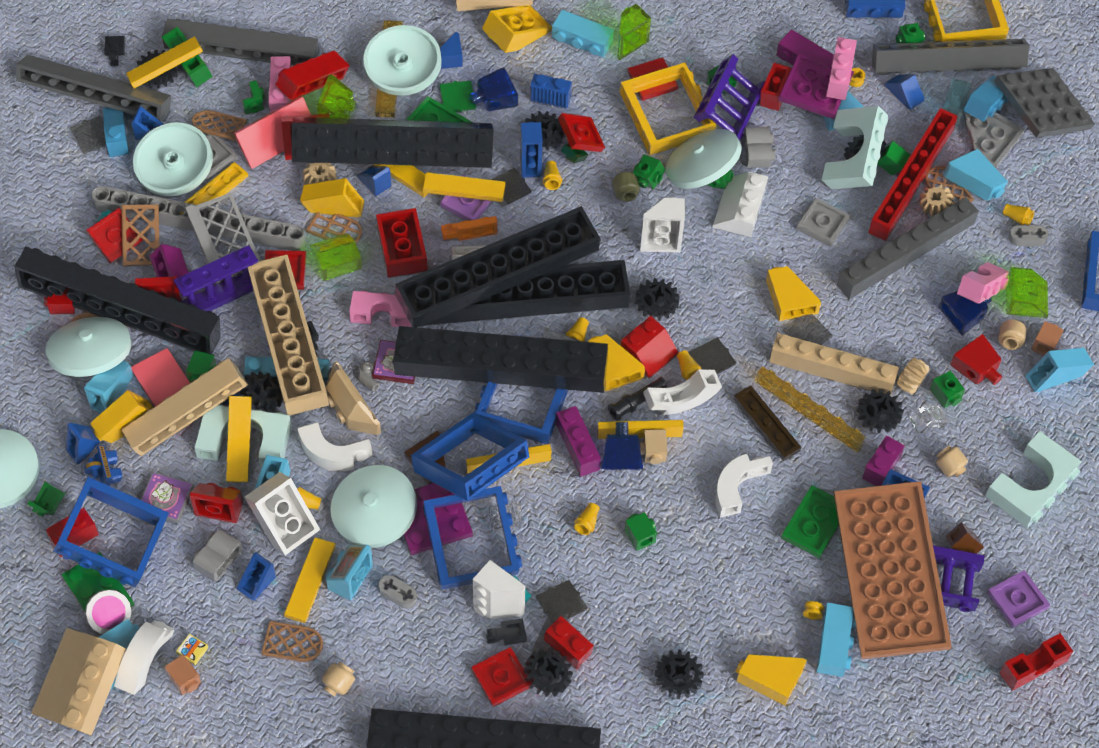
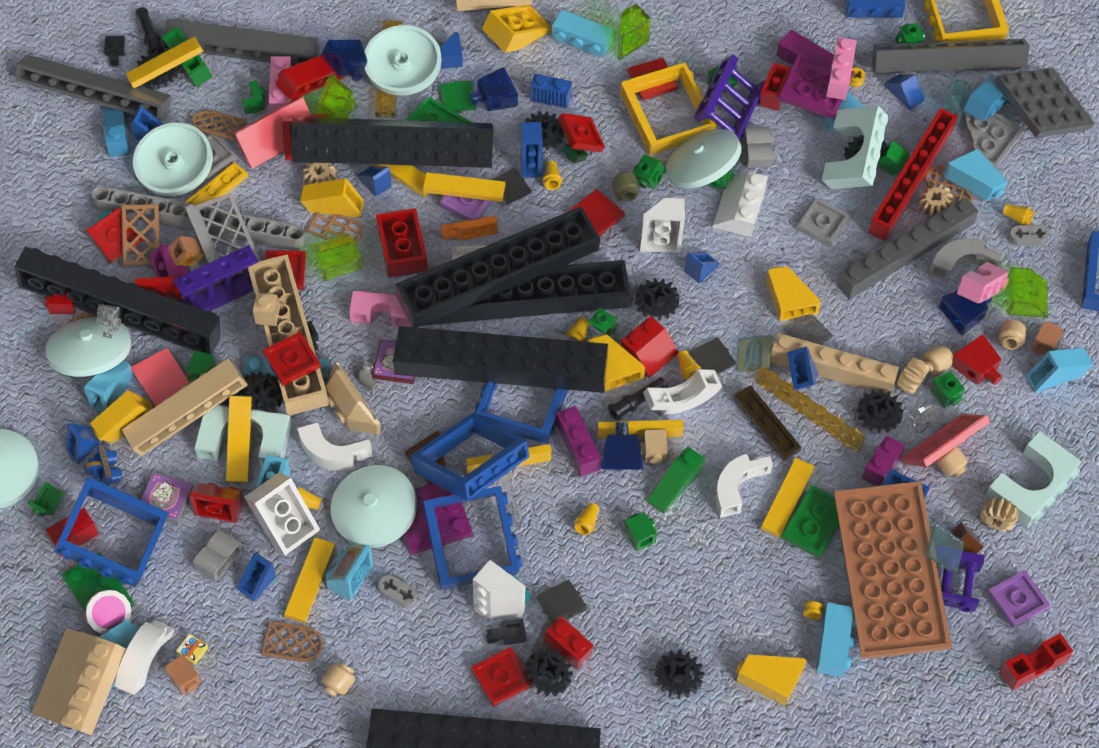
(89, 134): clear smoke piece -> none
(109, 318): none -> clear bracket
(151, 39): none -> black pin
(185, 251): none -> nougat brick
(266, 309): none -> tan brick
(291, 358): none -> red plate
(346, 57): none -> clear blue torso
(600, 211): none -> red tile
(603, 322): none -> green bracket
(677, 479): none -> green slope
(700, 265): none -> blue slope
(753, 353): none -> clear light blue piece
(787, 498): none -> yellow tile
(802, 368): none -> blue slope
(938, 359): none -> tan head
(945, 439): none -> coral tile
(945, 549): none -> clear light blue piece
(960, 252): none -> light grey arch
(999, 514): none -> tan gear

